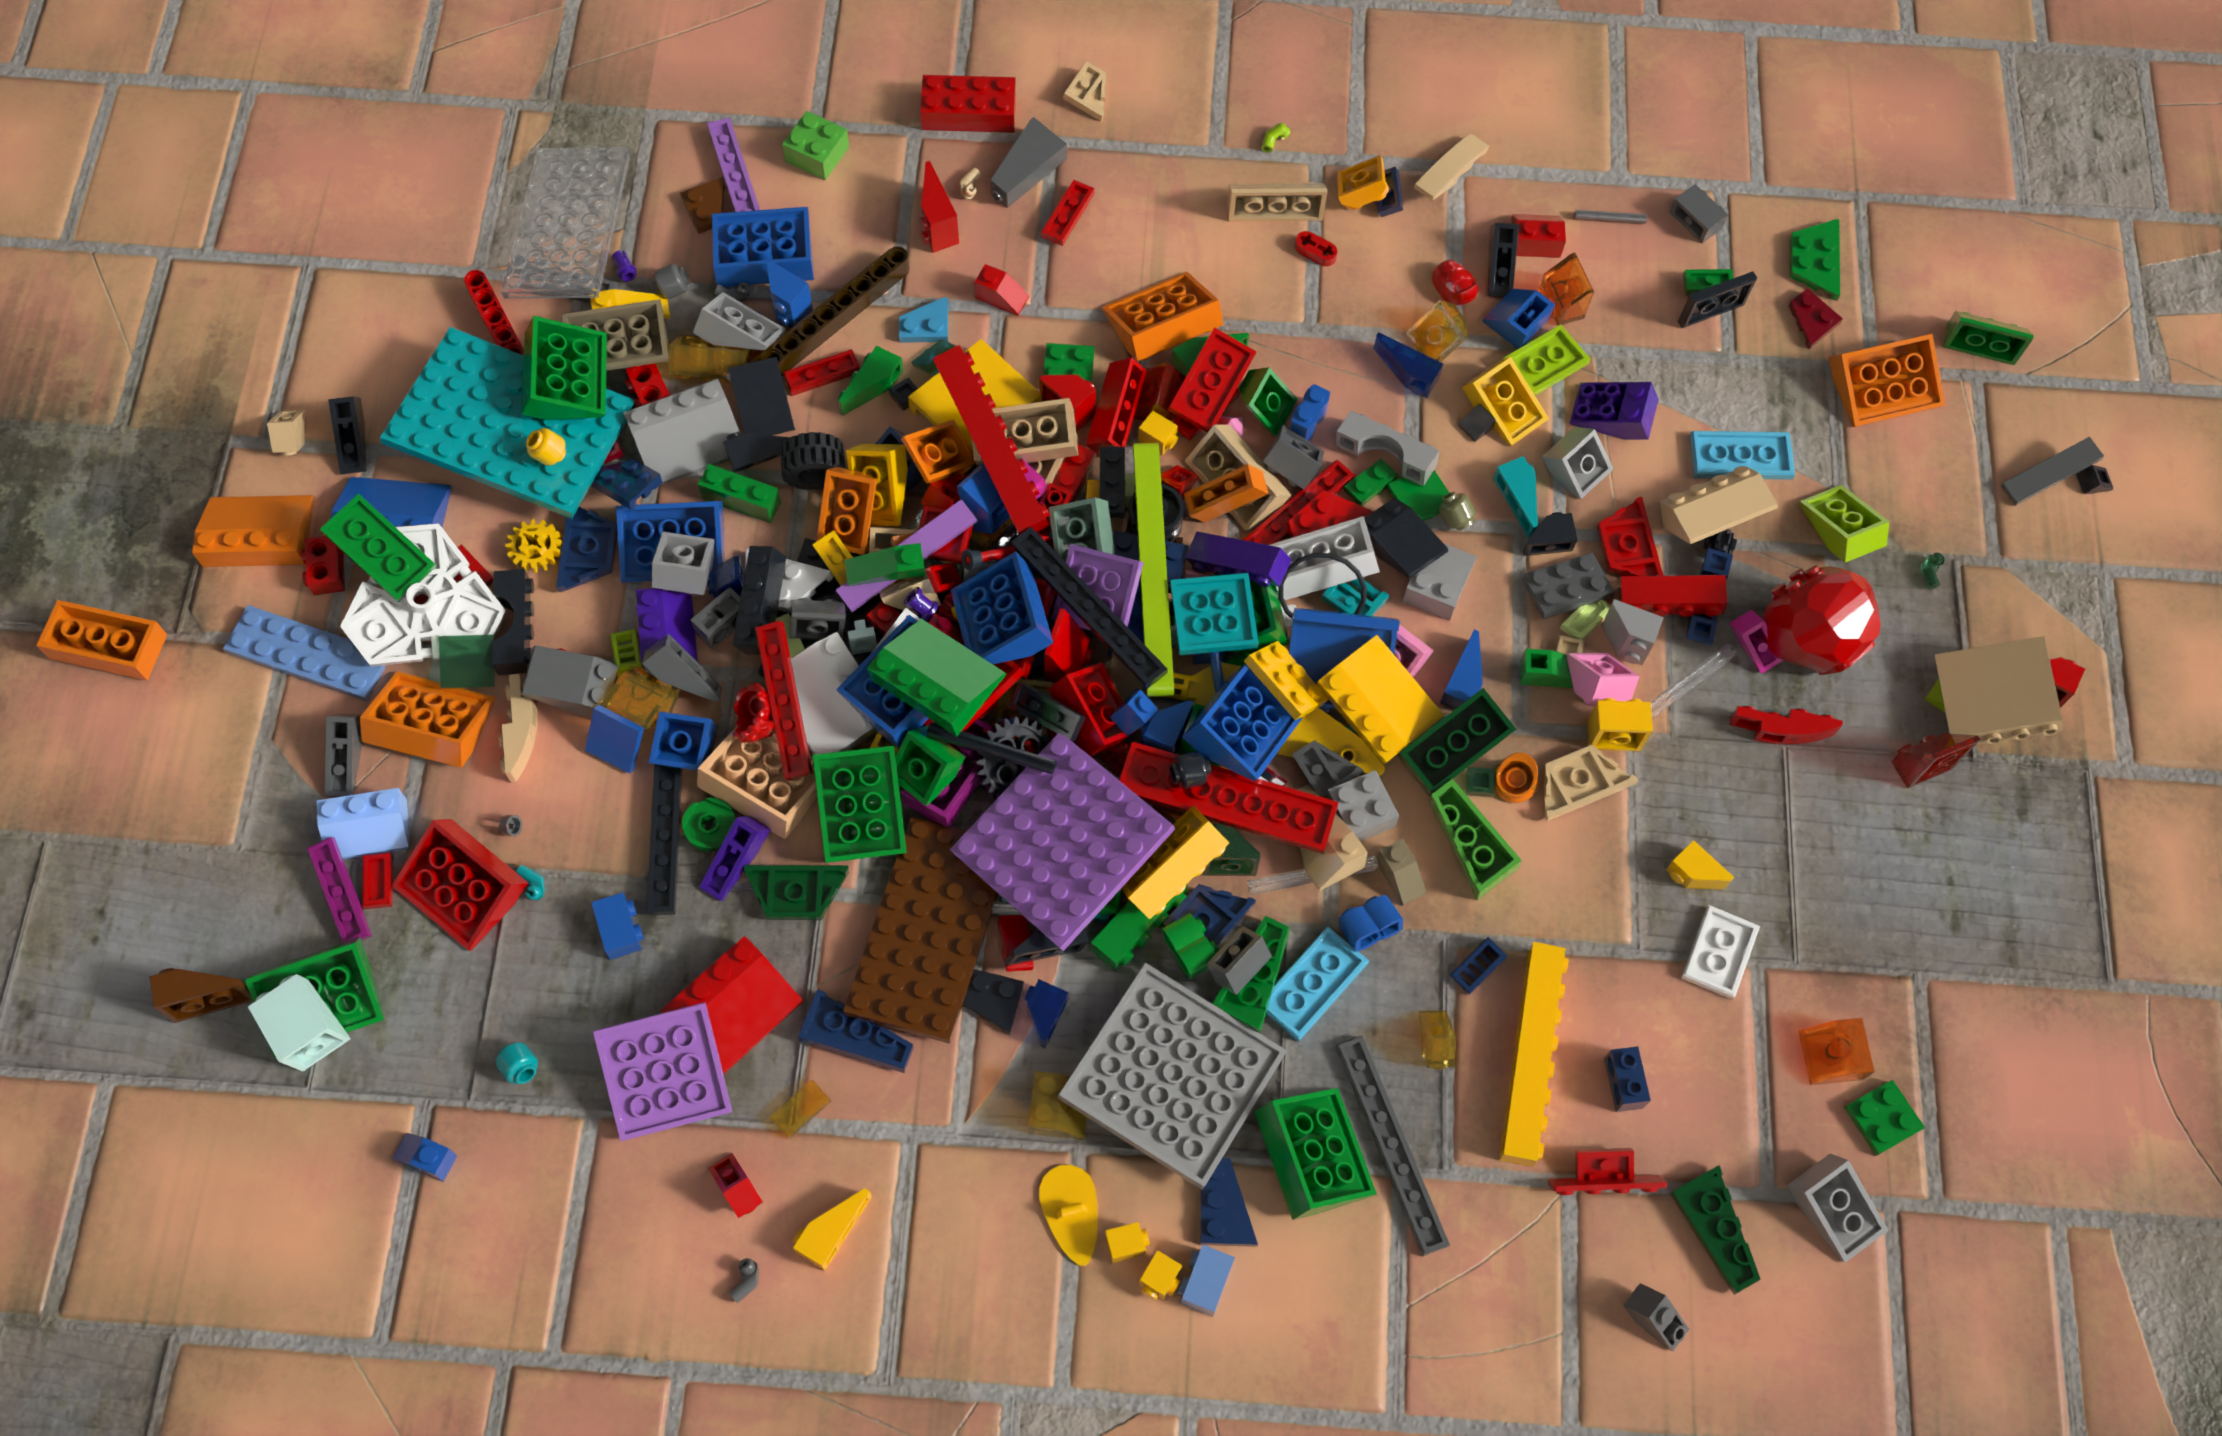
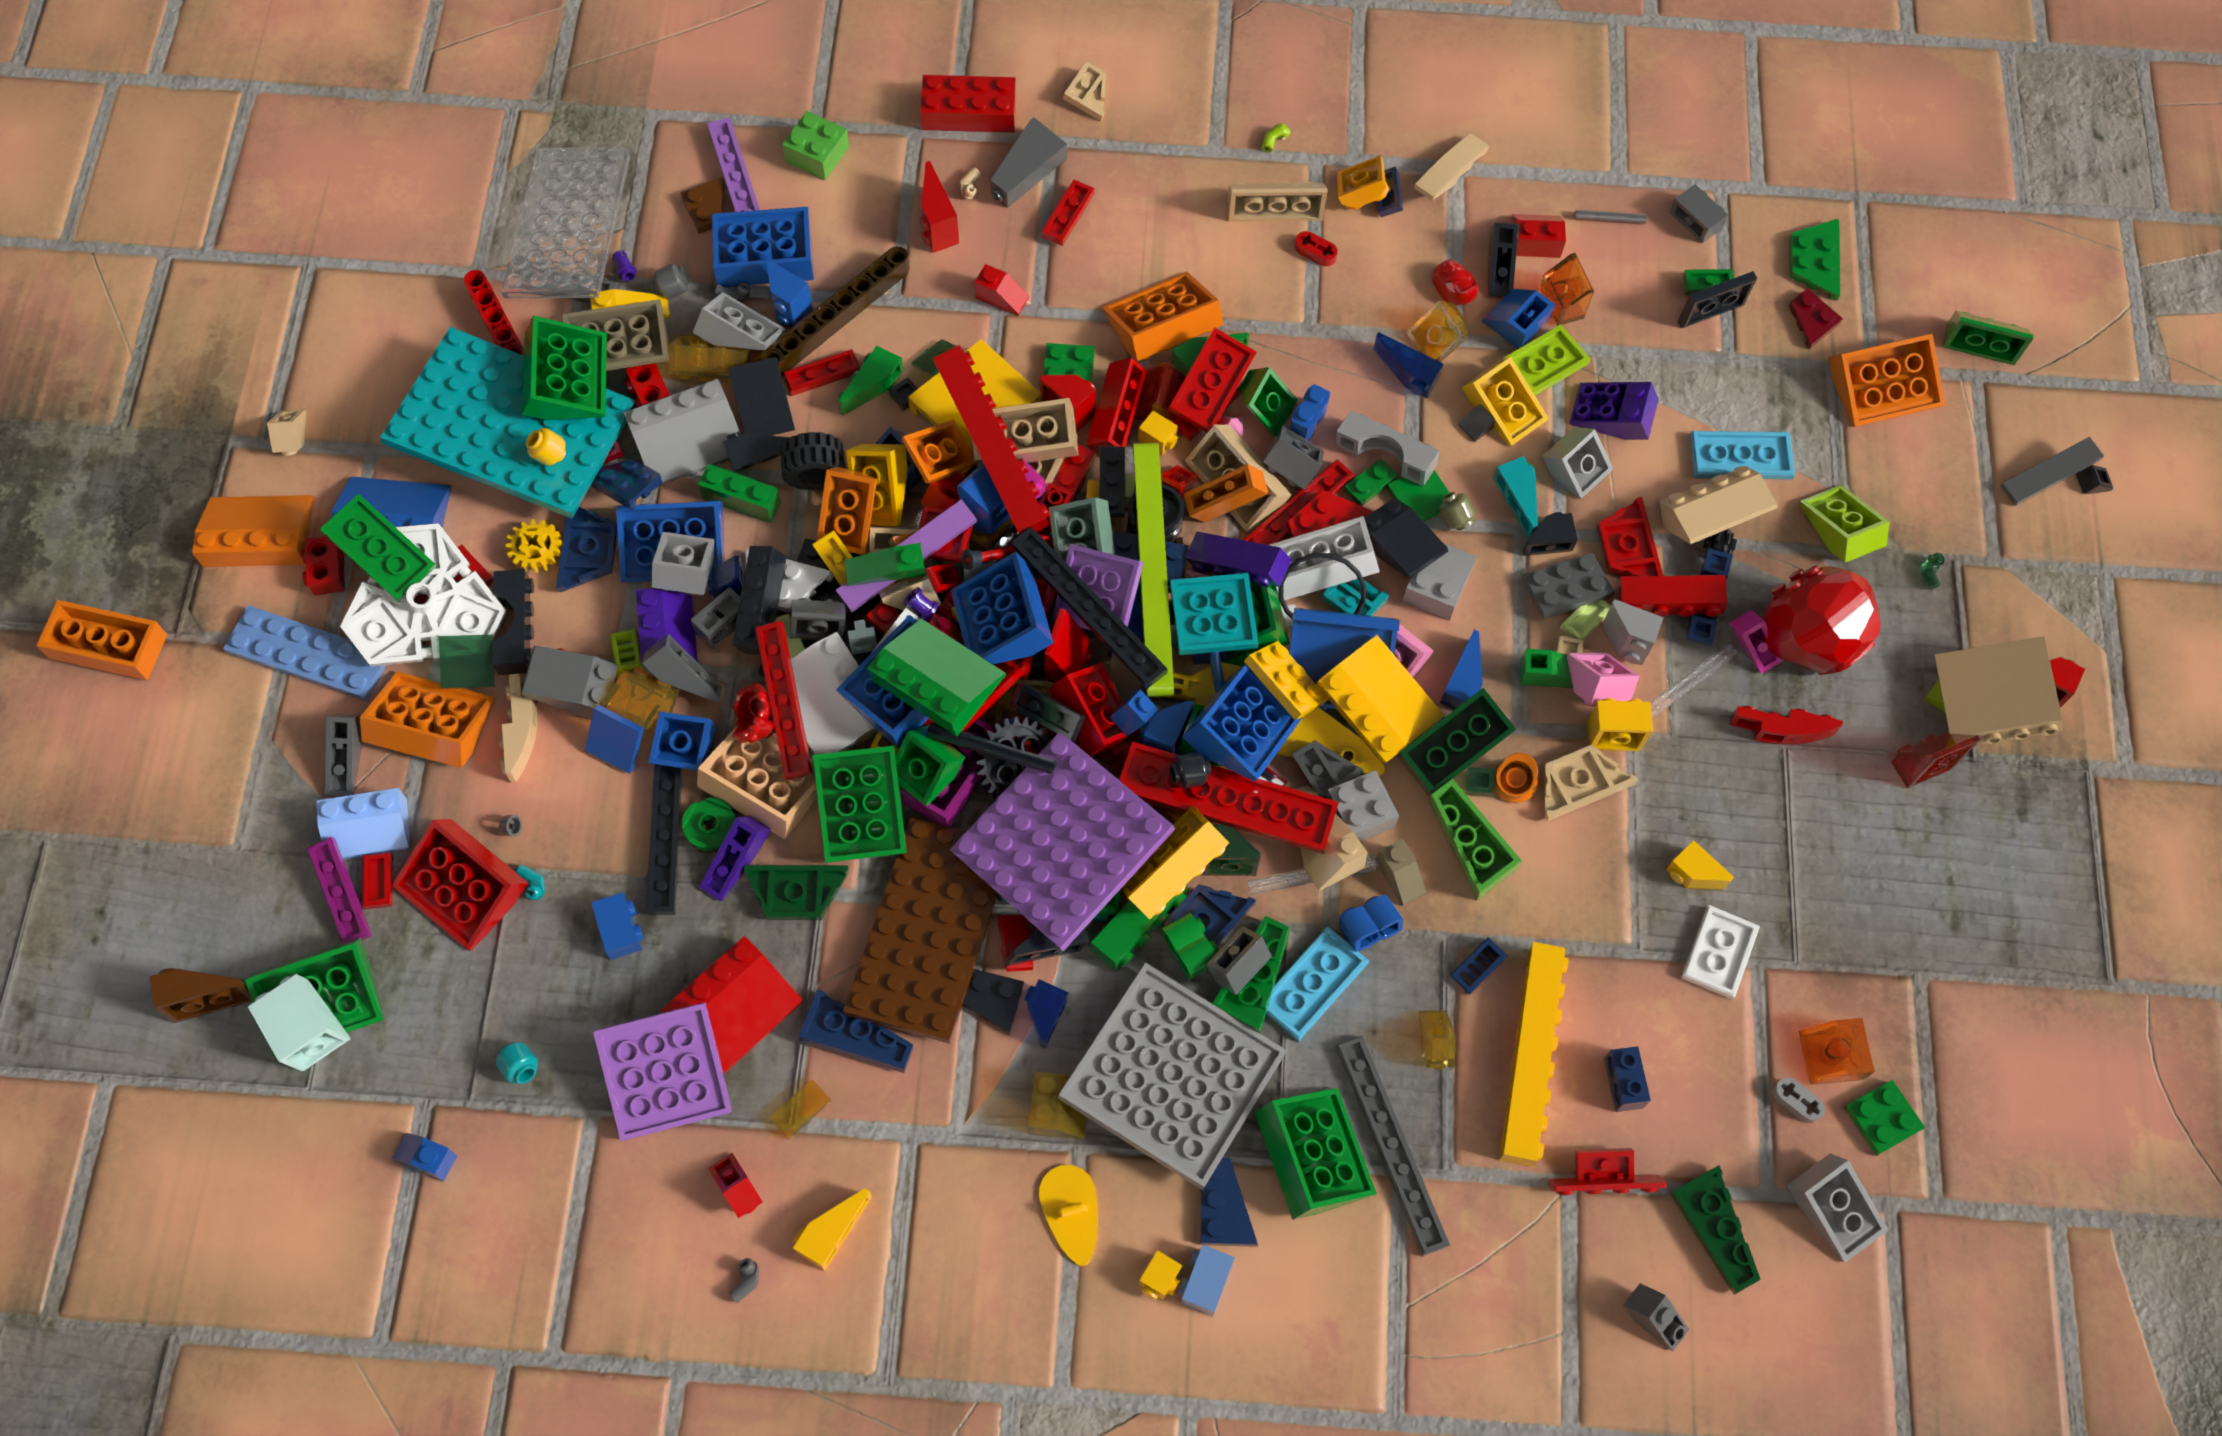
(349, 434): black slope -> none
(925, 323): dark azure wing -> none
(1126, 1242): yellow brick -> none
(1798, 1100): none -> light grey beam

